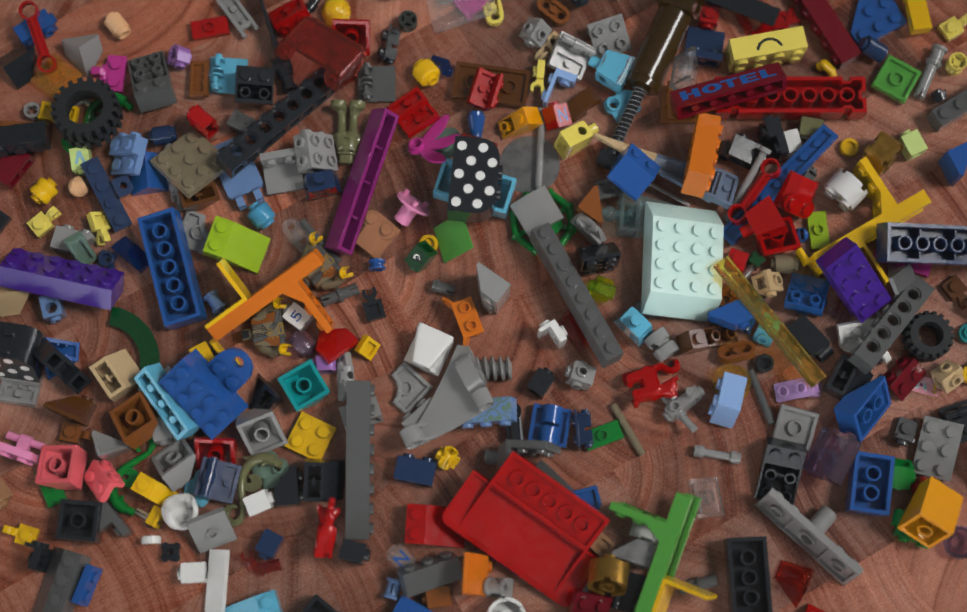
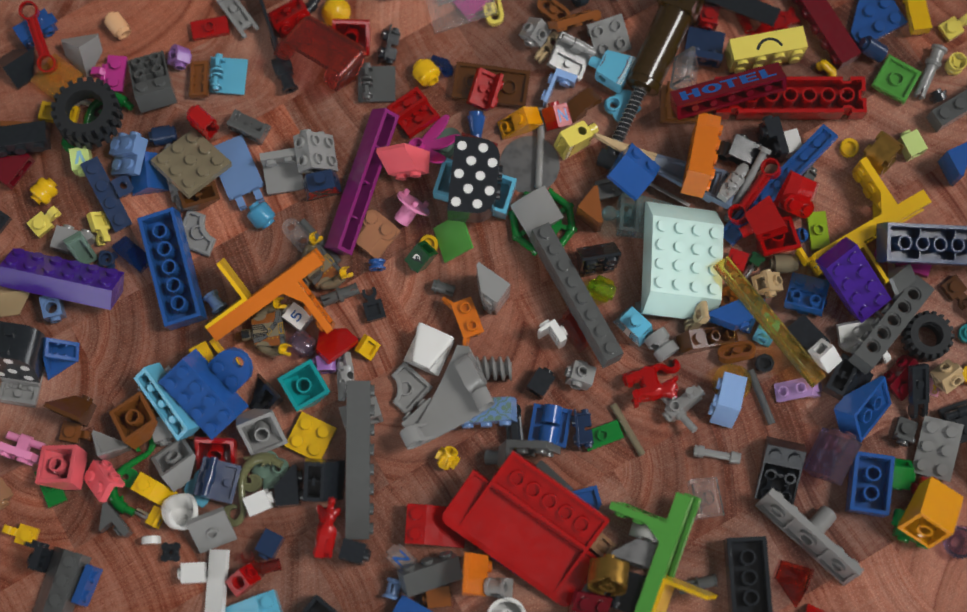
(31, 105): light grey bush -> none
(61, 366): black arch -> none
(78, 186): light nougat piece -> none
(79, 521): black brick -> none
(116, 374): tan slope -> none
(140, 333): dark green tile -> none
(236, 244): lime slope -> none
(243, 580): none -> red brick
(254, 85): black slope -> none
(277, 129): black brick -> none
(347, 141): olive piece -> none
(404, 160): none -> coral slope
(408, 17): pearl dark grey wheel -> none
(415, 470): dark blue brick -> none
(538, 72): light yellow plate -> none
(574, 19): none -> dark orange plate
(588, 229): light grey slope -> none
(700, 317): none -> tan piece
(732, 183): none -> light grey hinge
(795, 425): light grey plate -> none
(808, 126): olive brick -> none
(825, 355): none -> white brick
(845, 189): white brick -> none
(918, 390): none -> black hinge

